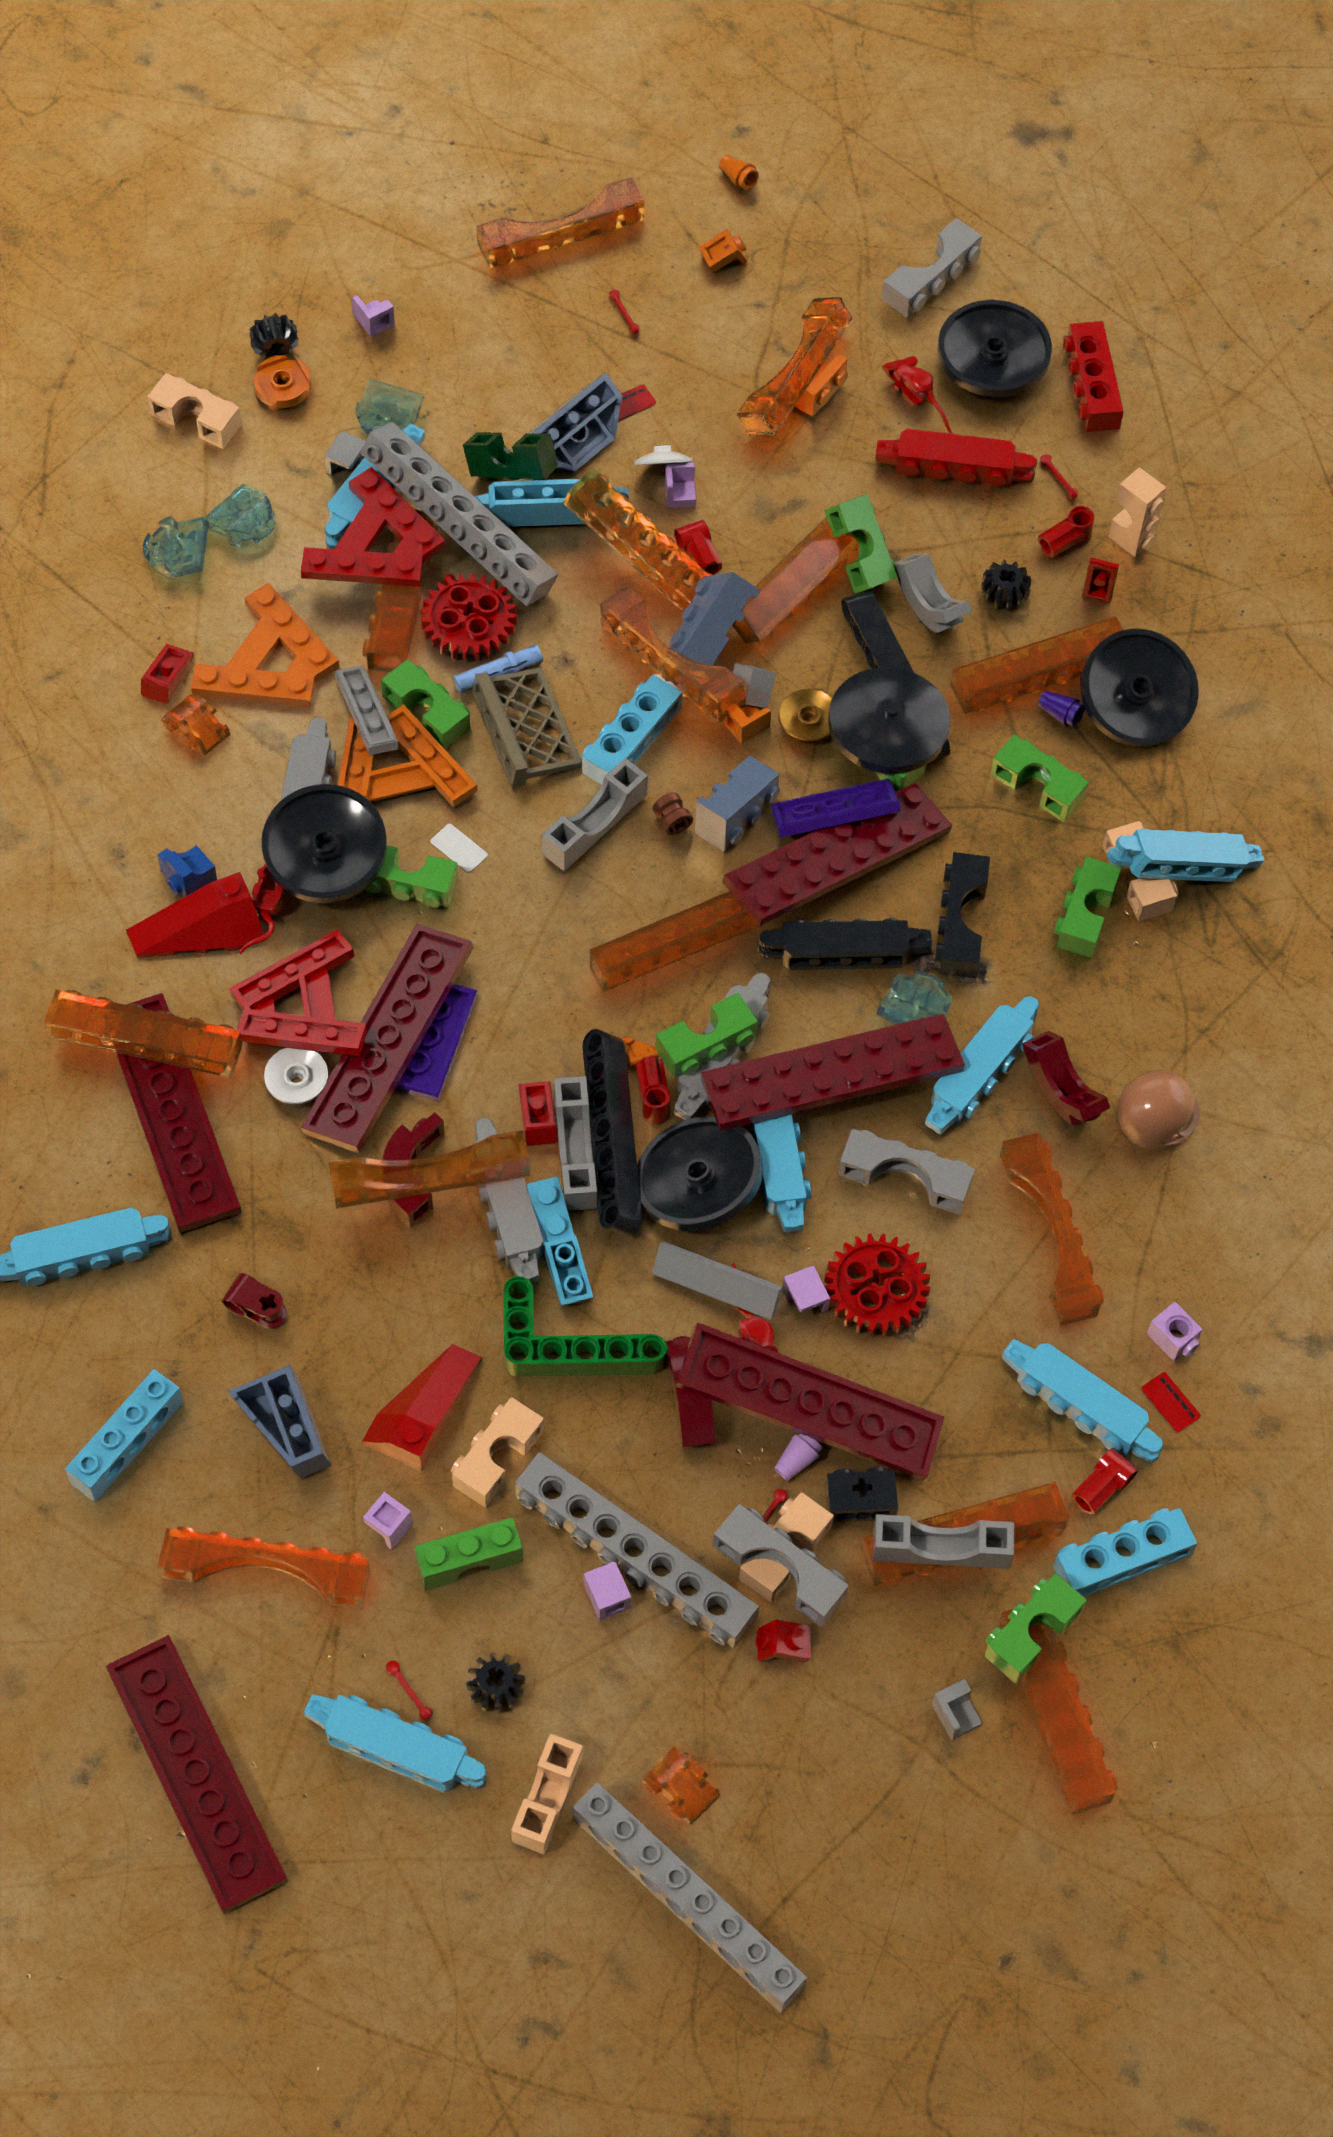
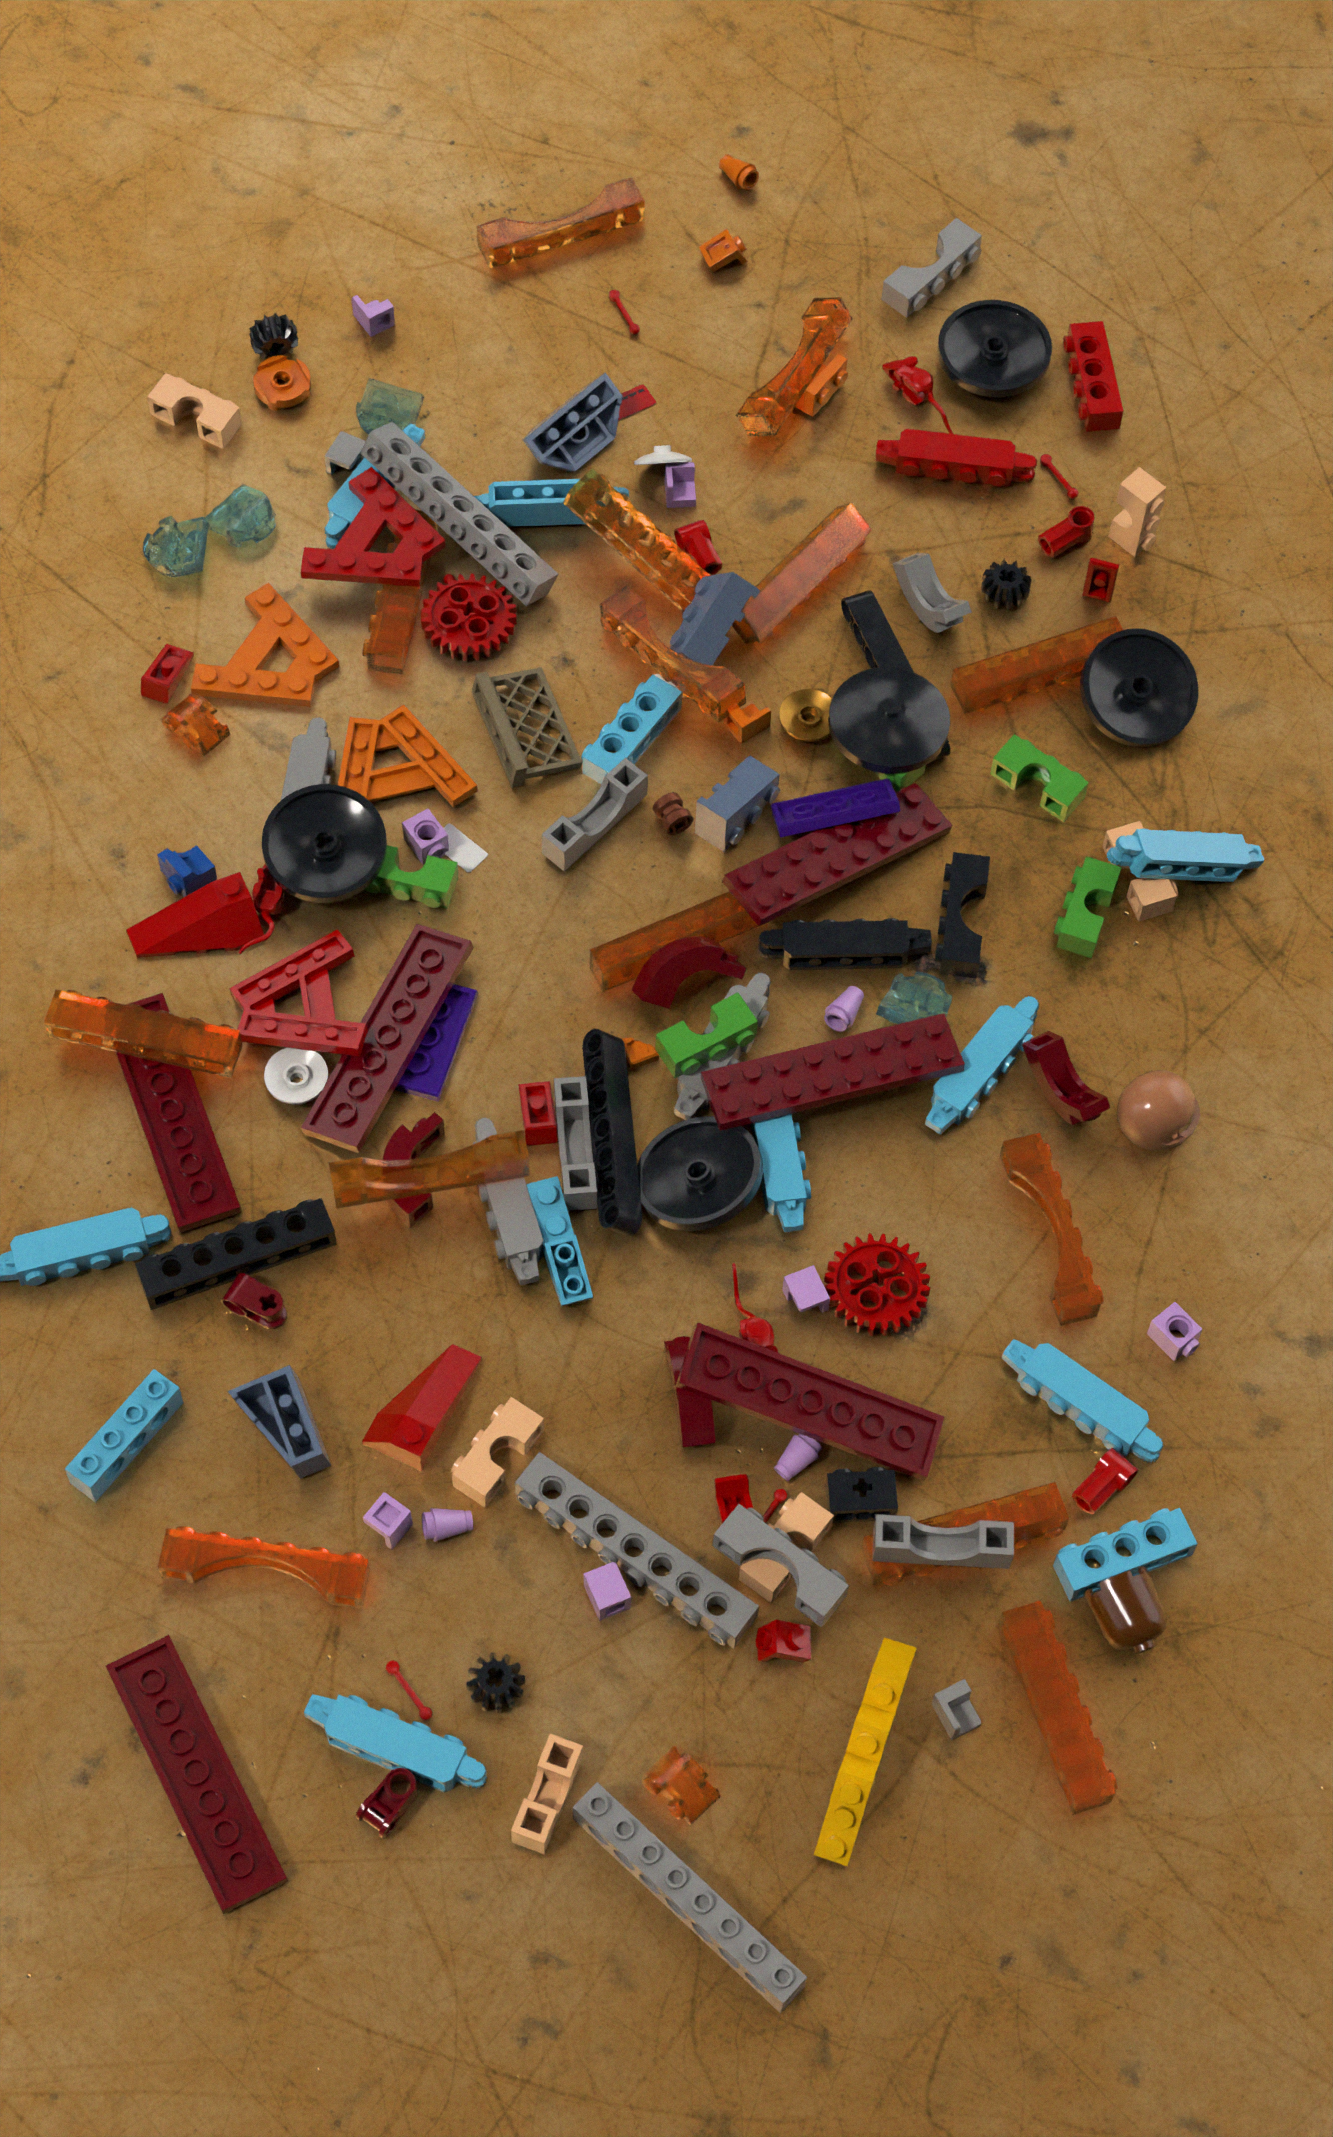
(225, 1267): none -> black brick
(366, 710): light grey tile -> none
(388, 1804): none -> dark red piece
(412, 687): bright green arch -> none
(424, 826): none -> lavender brick
(445, 1523): none -> lavender cone
(488, 1545): bright green arch -> none
(490, 458): dark green arch -> none
(509, 664): light blue pin -> none
(570, 1346): green beam -> none
(653, 1089): red piece -> none
(677, 961): none -> dark red arch
(717, 1280): light grey tile -> none
(731, 1492): none -> red bracket
(757, 683): light grey panel -> none
(844, 1009): none -> lavender cone
(859, 521): bright green arch -> none
(864, 1751): none -> yellow arch
(871, 1156): light grey arch -> none
(1052, 1604): bright green arch -> none
(1062, 708): dark purple cone -> none
(1128, 1611): none -> reddish brown cylinder
(1171, 1402): red sticker -> none

